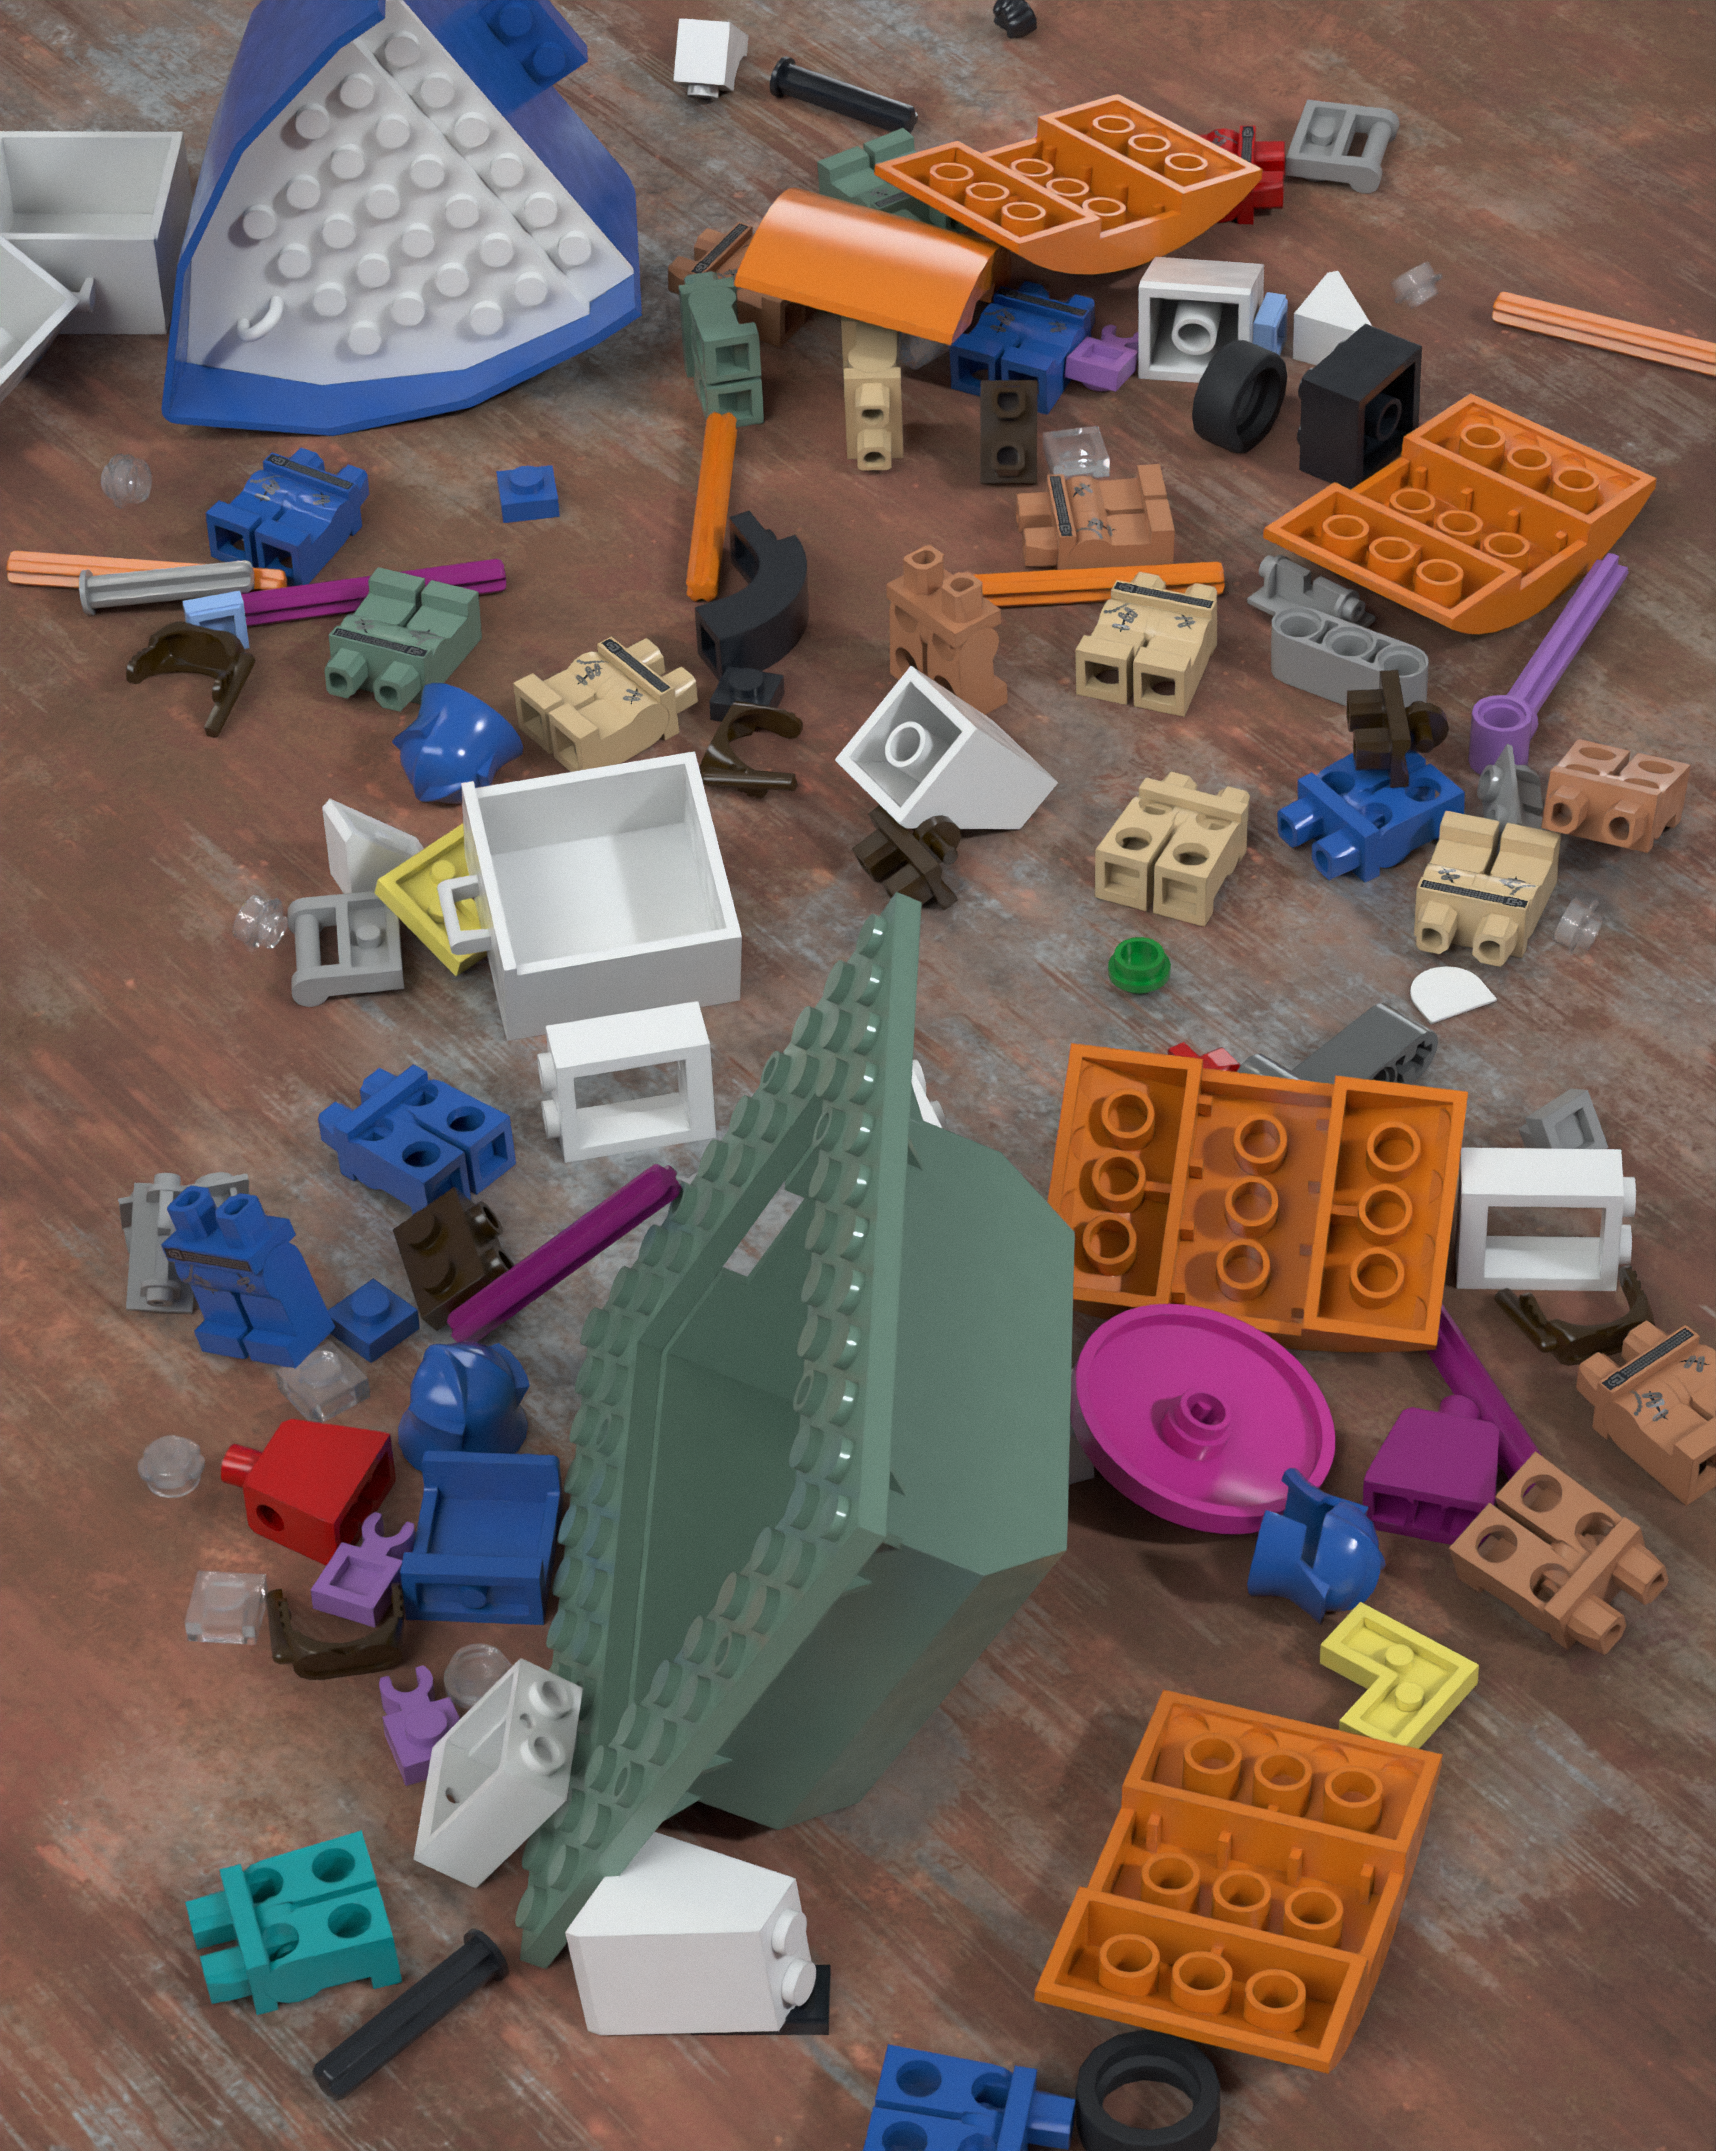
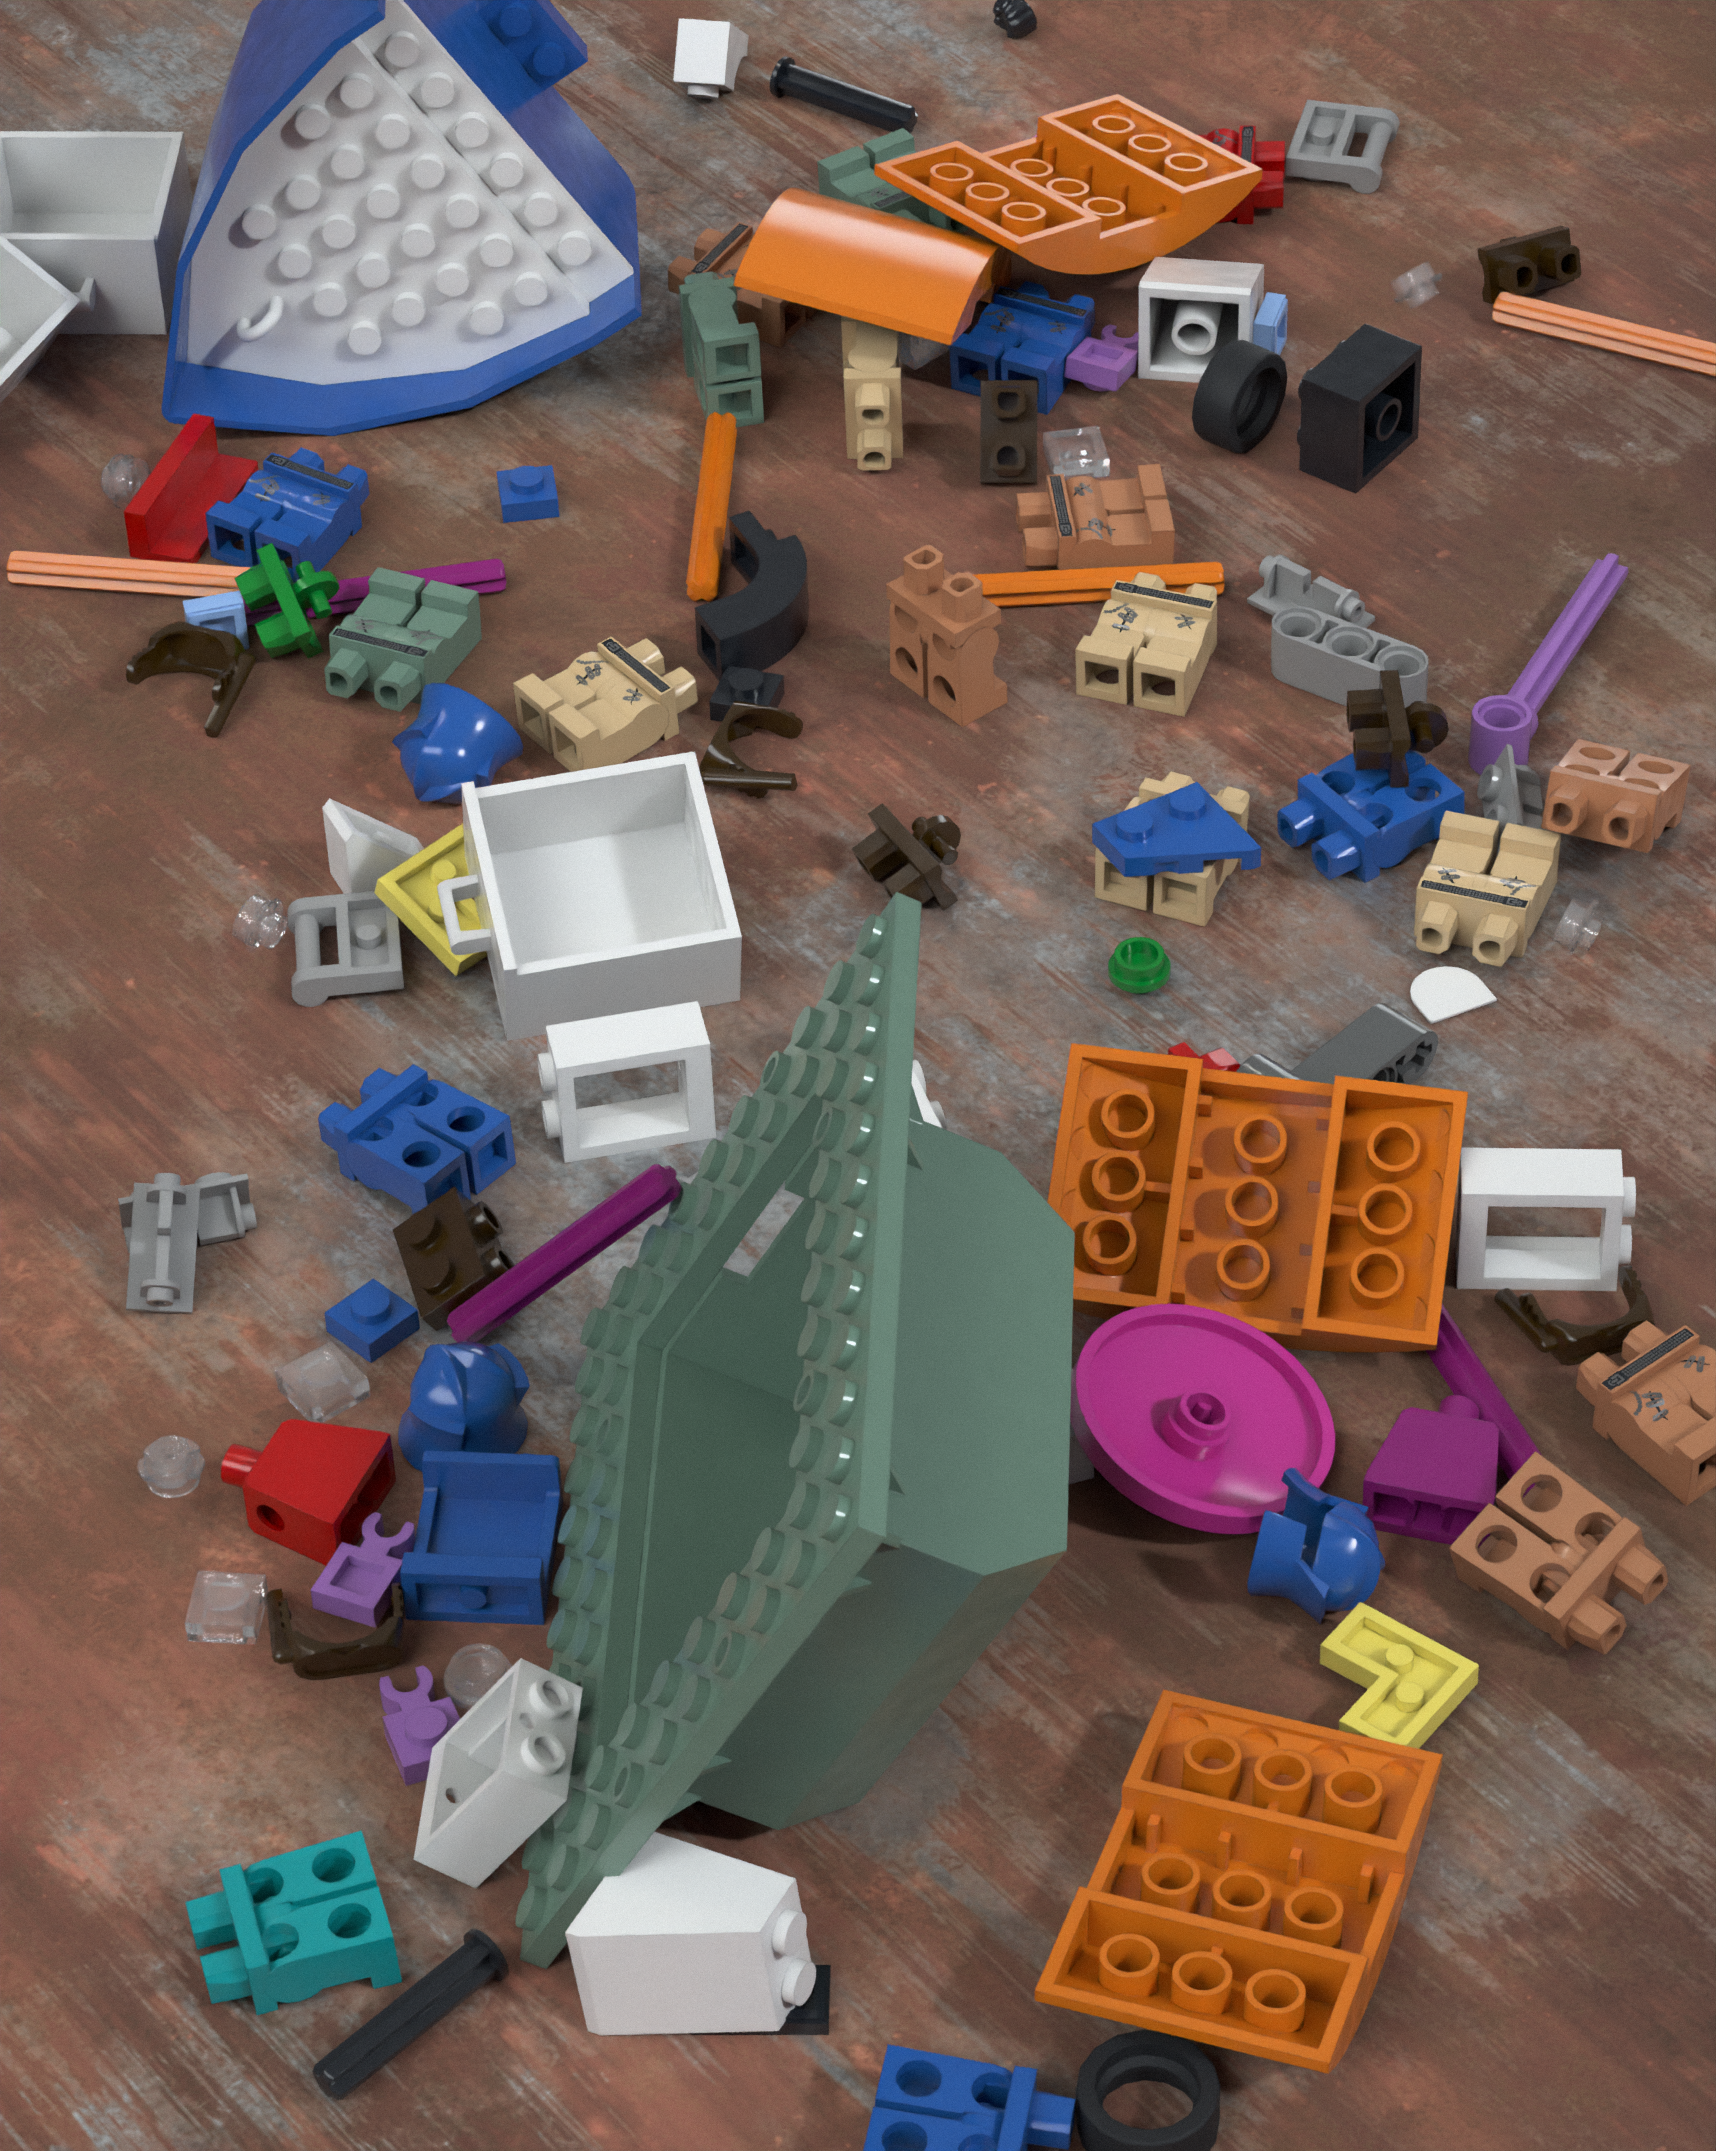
(163, 584): light grey axle -> none
(169, 509): none -> red panel
(246, 1279): blue hips -> none
(273, 582): none -> green hips
(940, 756): white slope -> none
(1174, 835): none -> blue wing
(1326, 319): white slope -> none
(1472, 519): orange slope -> none
(1529, 263): none -> dark brown hips
(1564, 1124): light grey tile -> none

